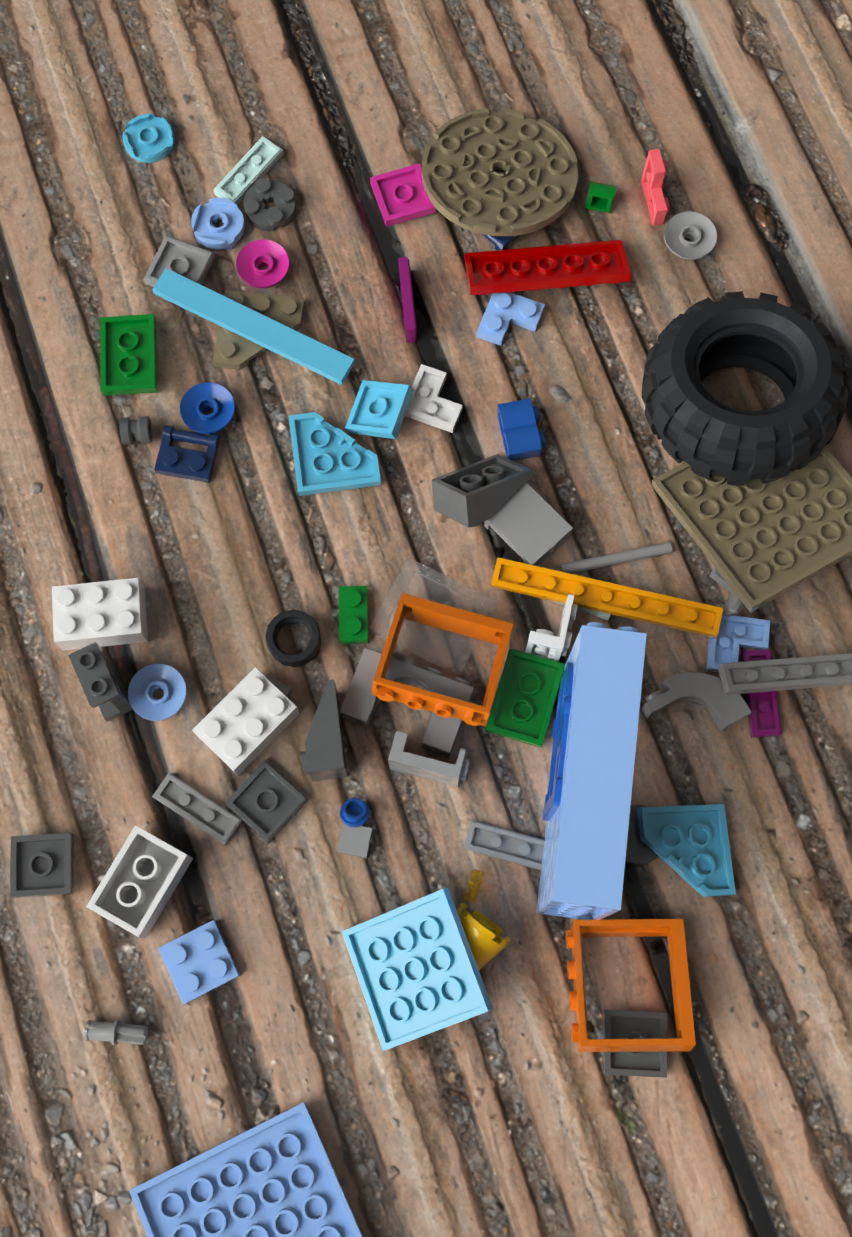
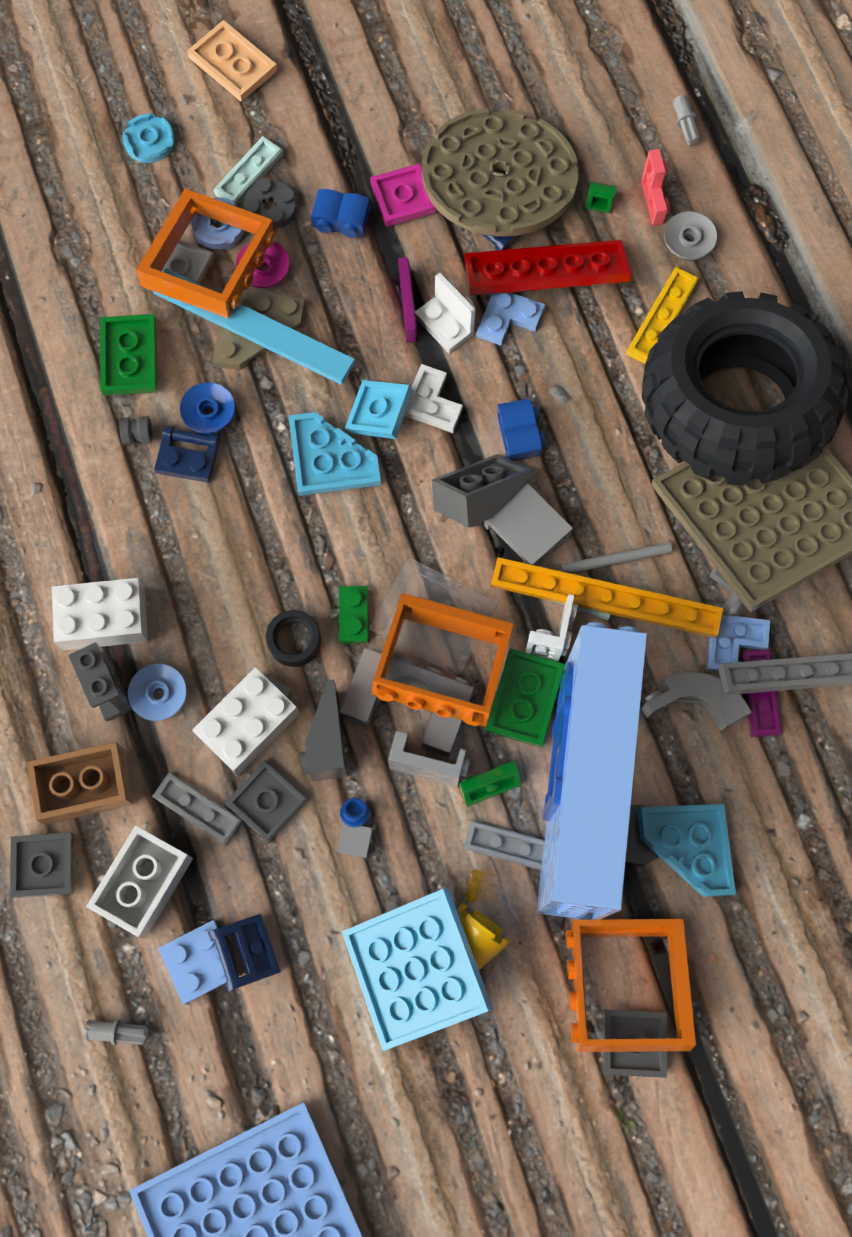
(79, 783): none -> medium nougat brick
(170, 234): none -> orange window
(232, 60): none -> light nougat plate
(253, 949): none -> dark blue plate
(340, 212): none -> blue brick
(448, 315): none -> white bracket
(489, 784): none -> green plate
(664, 310): none -> yellow tile
(686, 119): none -> light grey axle

